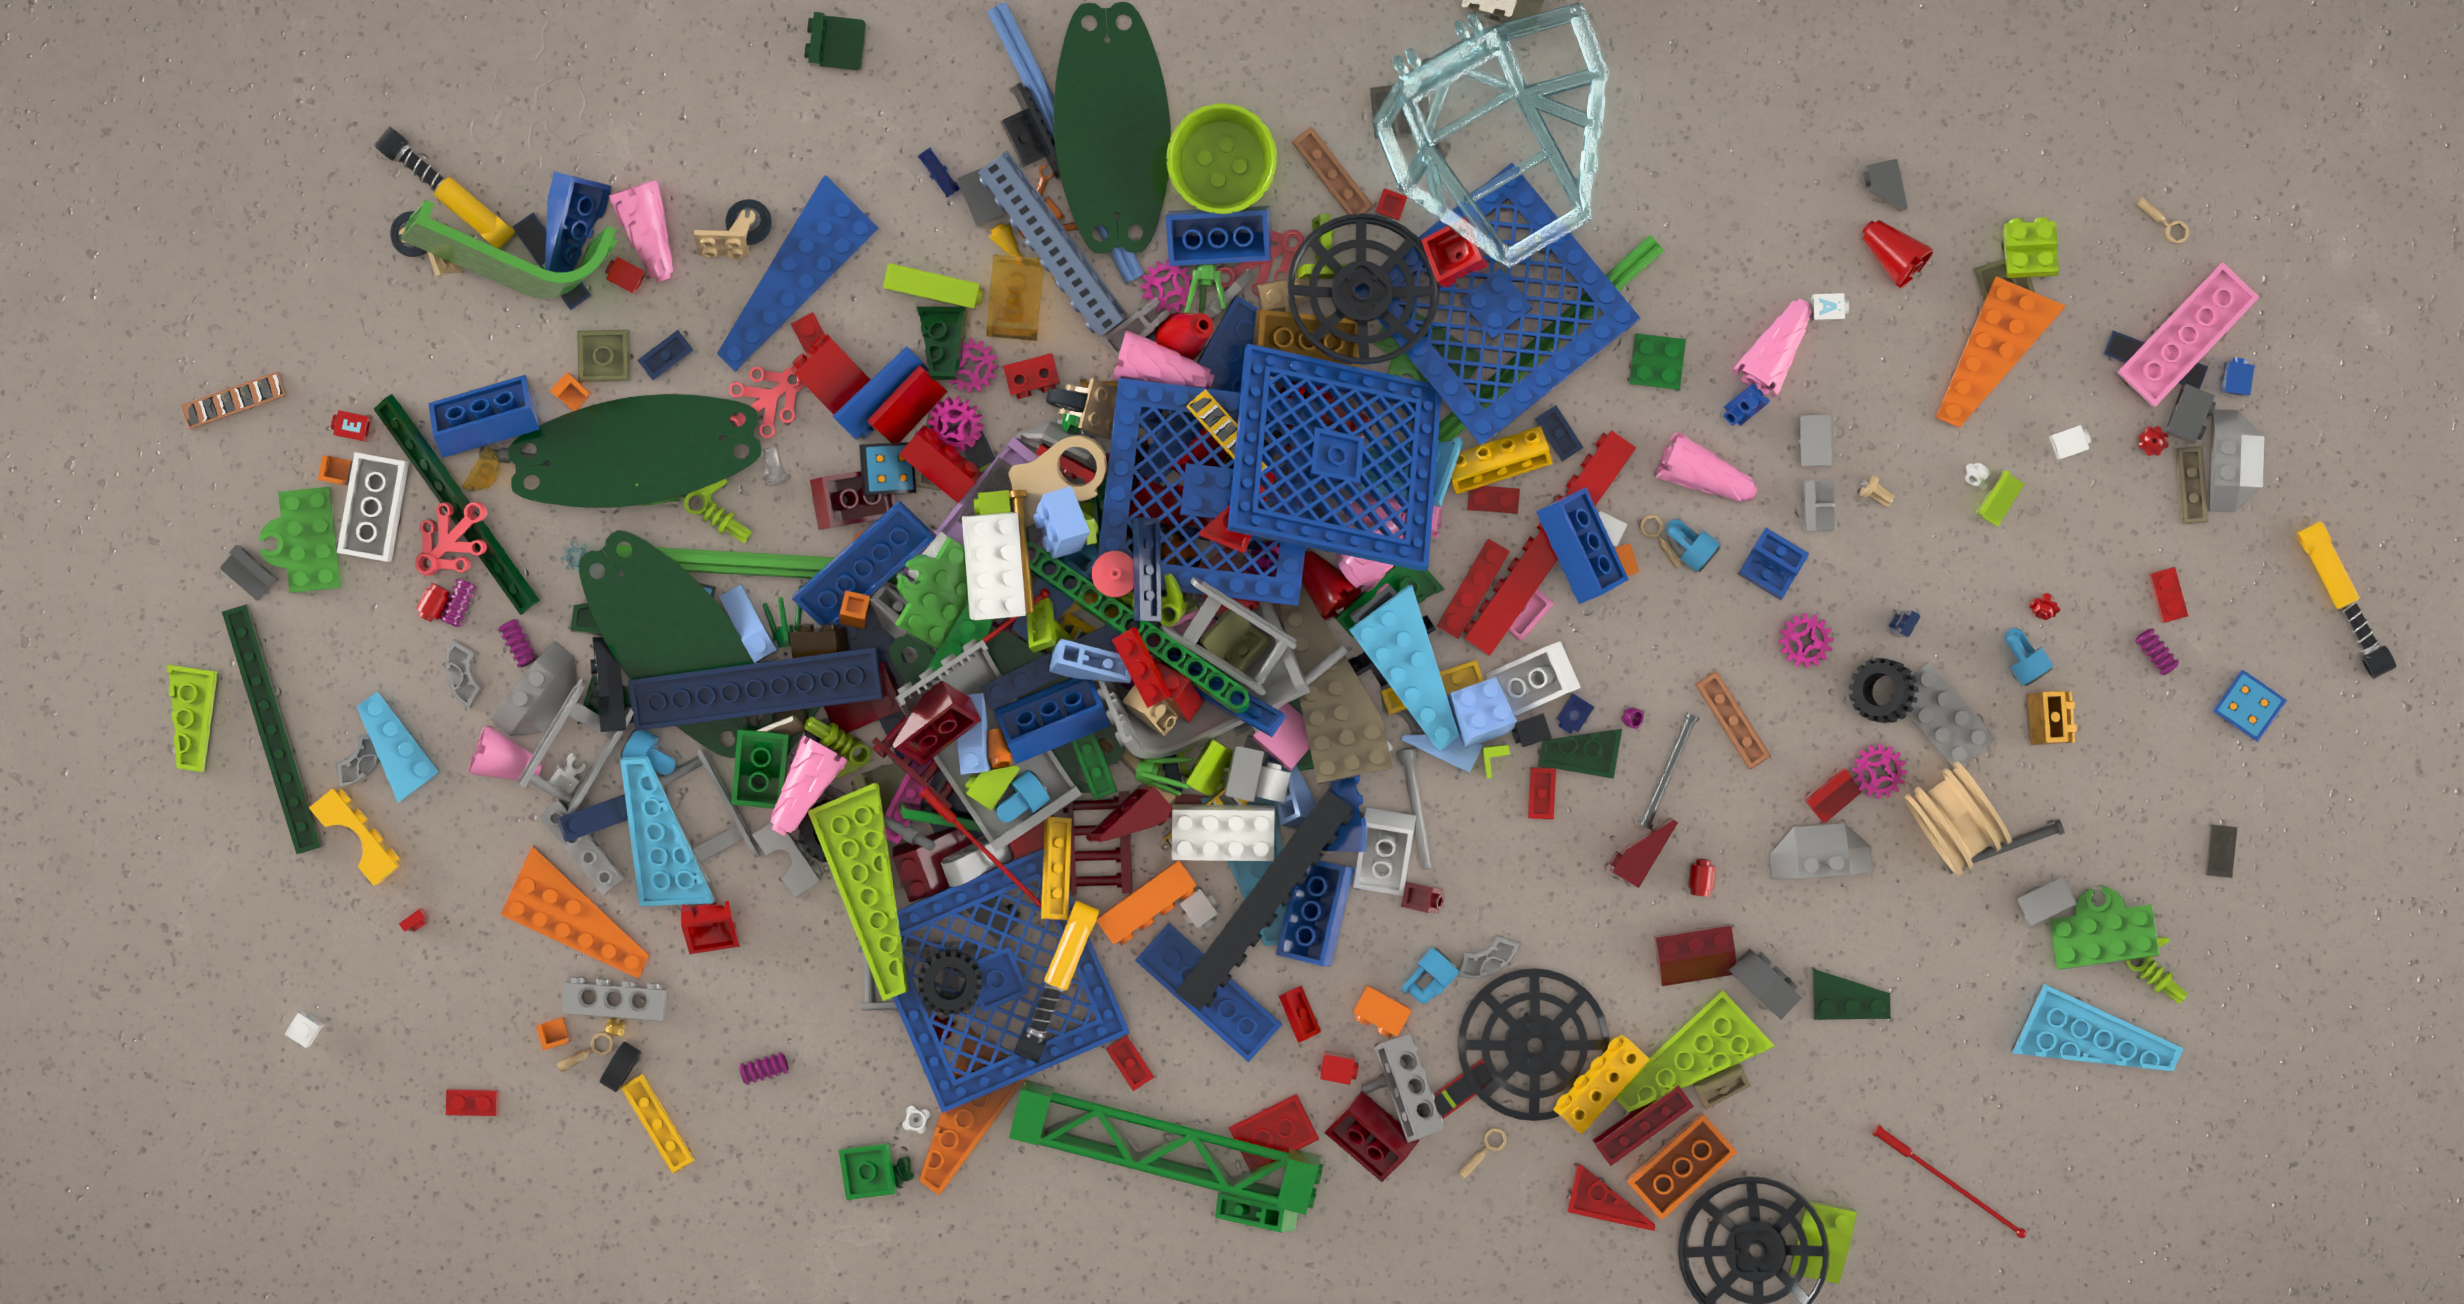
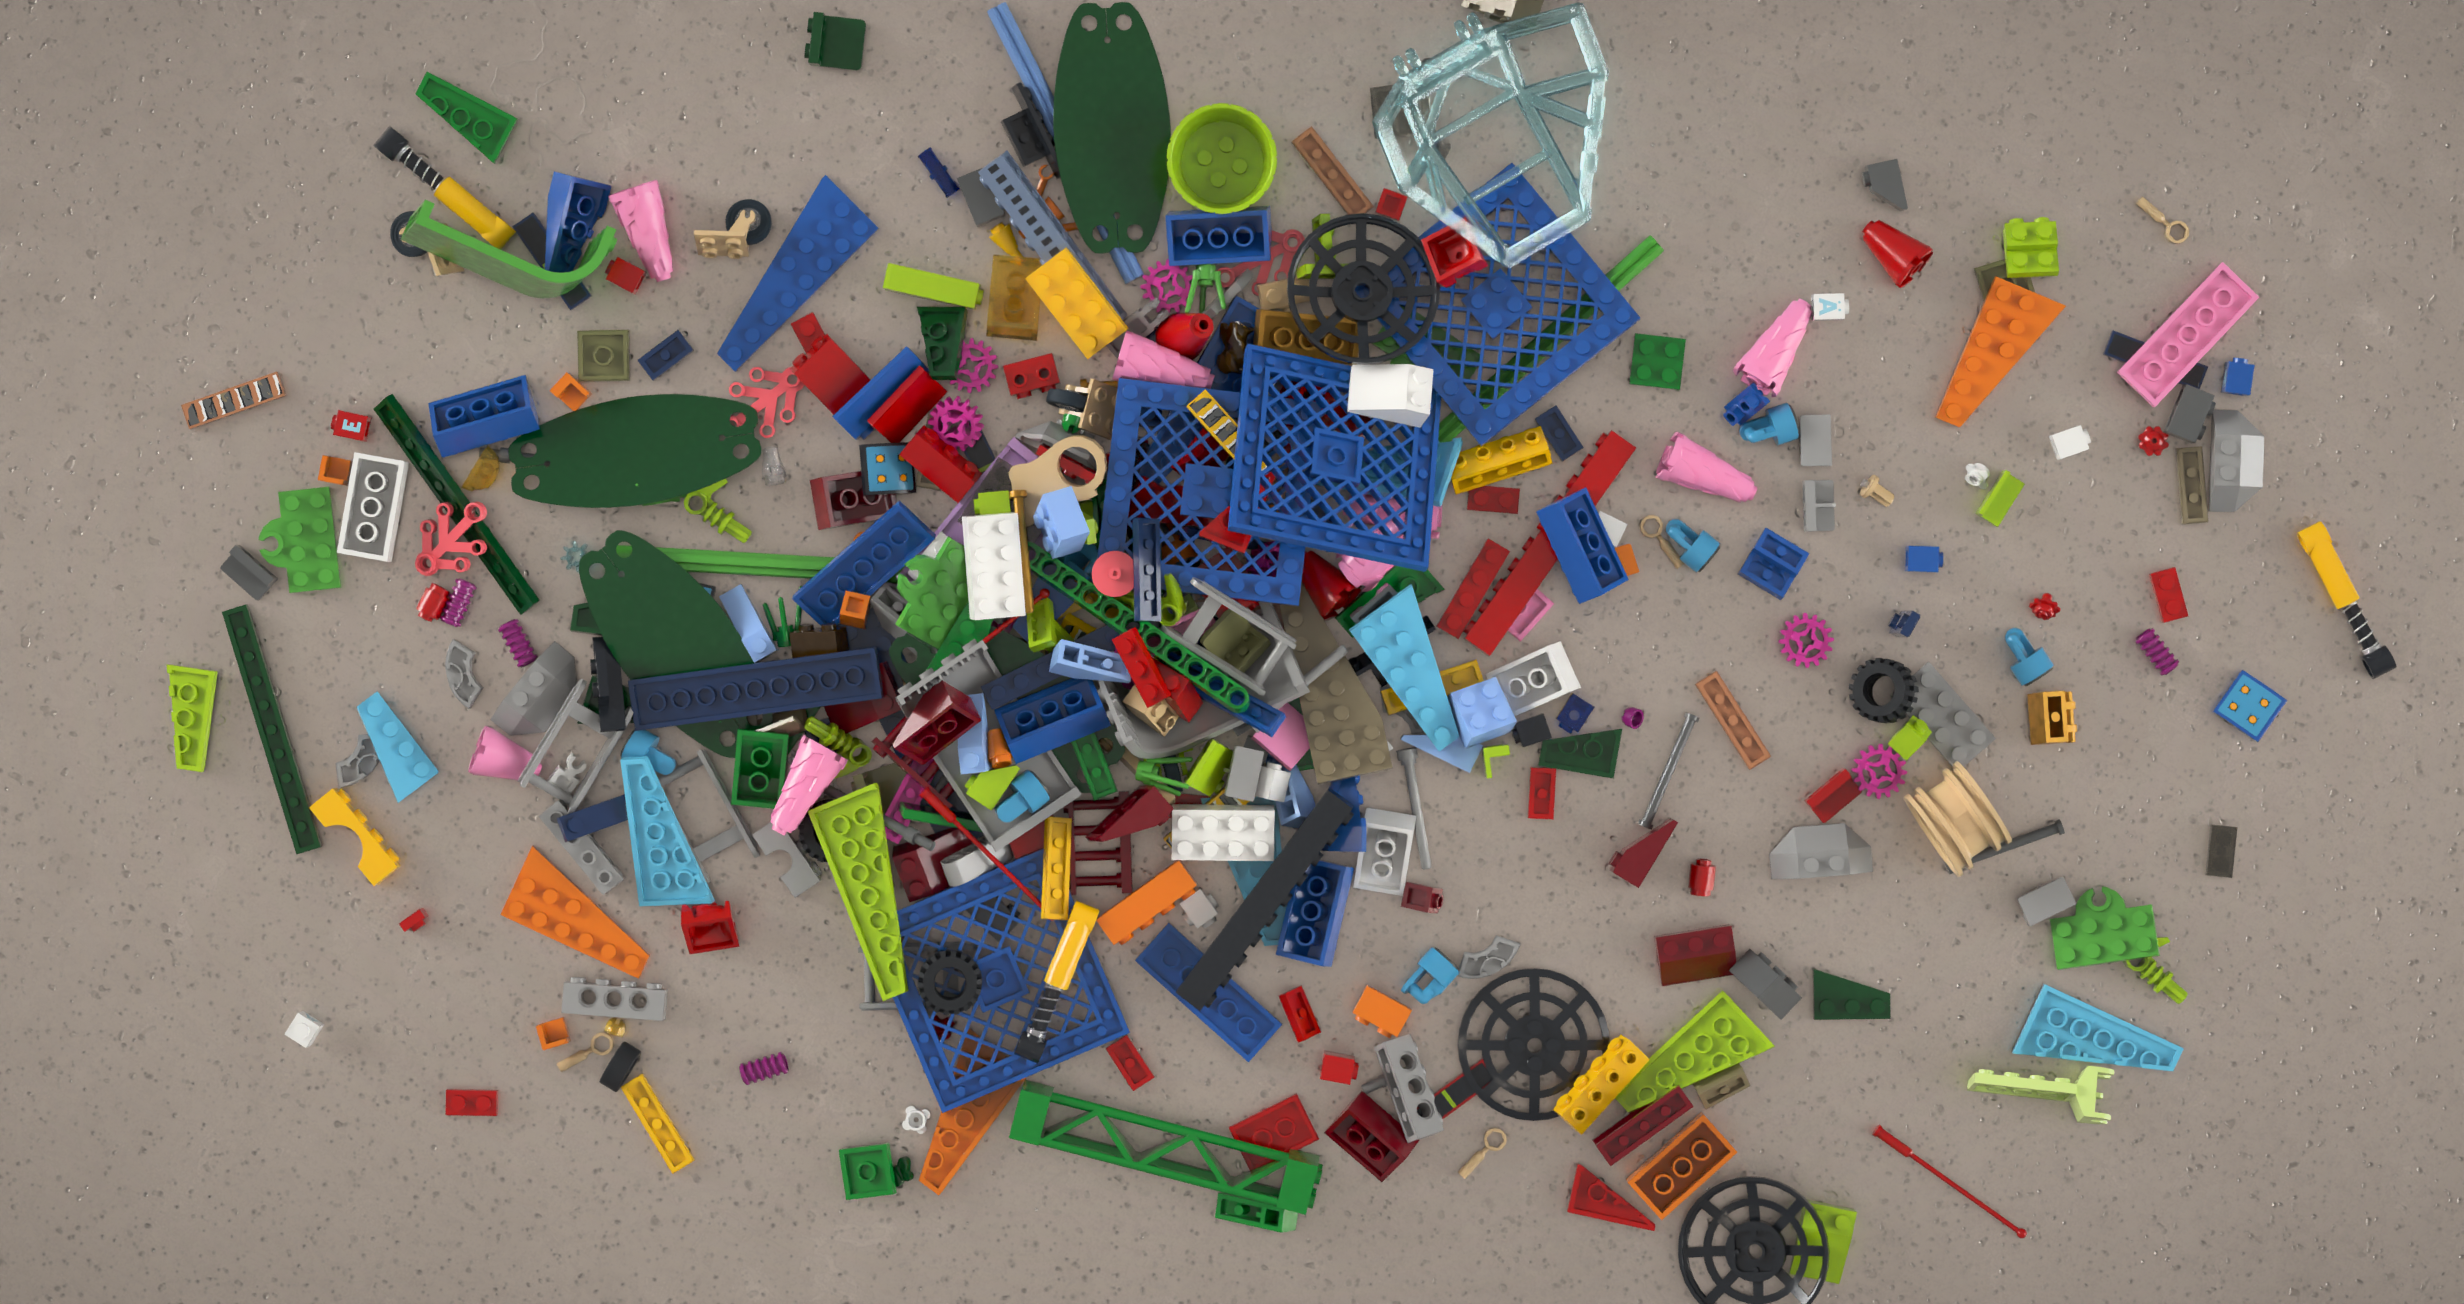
(473, 118): none -> green wing
(1076, 303): none -> yellow plate
(1234, 340): none -> dark brown animal
(1391, 392): none -> white slope
(1778, 423): none -> dark azure piece
(1910, 737): none -> lime brick
(1923, 559): none -> blue brick
(2080, 1095): none -> yellowish green hinge

